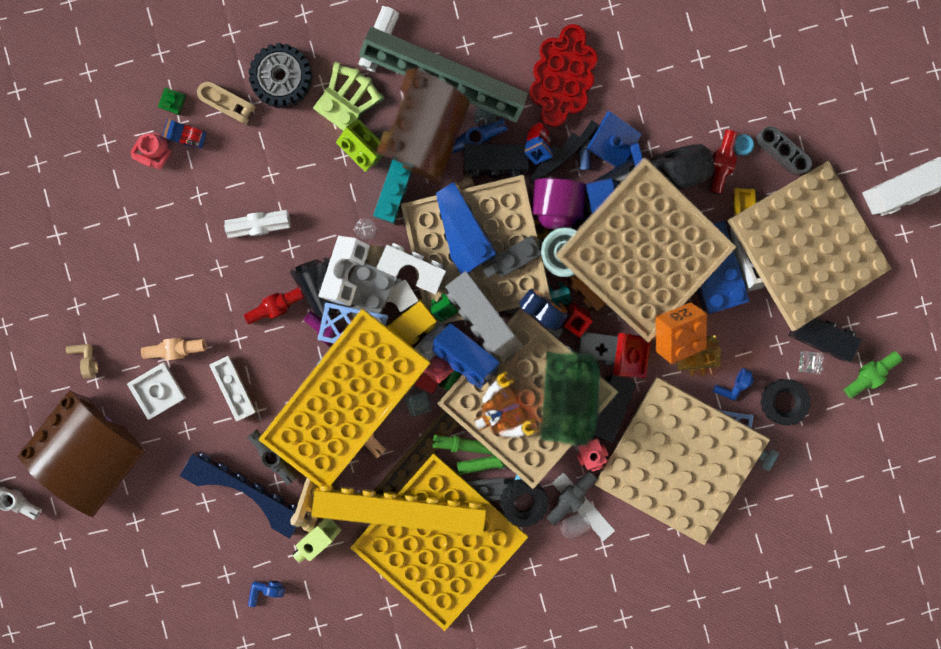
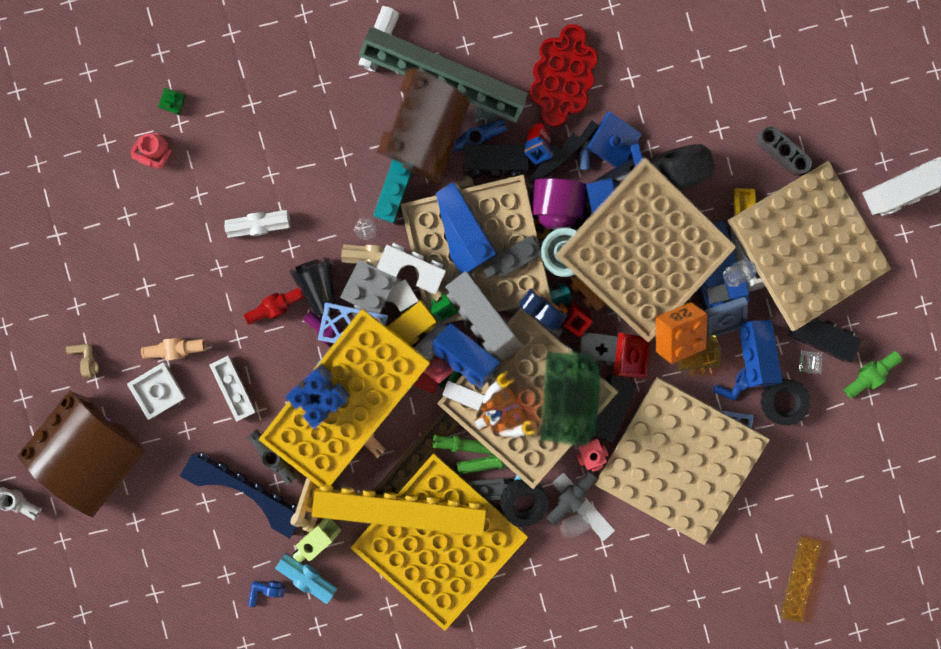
(183, 134): leg -> none
(225, 101): tan plate -> none
(267, 66): wheel -> none
(306, 578): none -> medium azure piece
(317, 383): none -> blue brick
(337, 108): yellowish green plate -> none
(345, 255): white arch -> none
(360, 147): lime brick -> none
(418, 404): clear light blue brick -> none
(463, 395): none -> white sticker
(724, 161): red pin -> none
(725, 292): none -> sticker
(726, 317): none -> sand blue tile
(739, 273): none -> clear brick
(743, 145): medium azure tile -> none
(760, 353): none -> blue brick
(769, 459): clear light blue tile -> none
(800, 579): none -> clear yellow tile

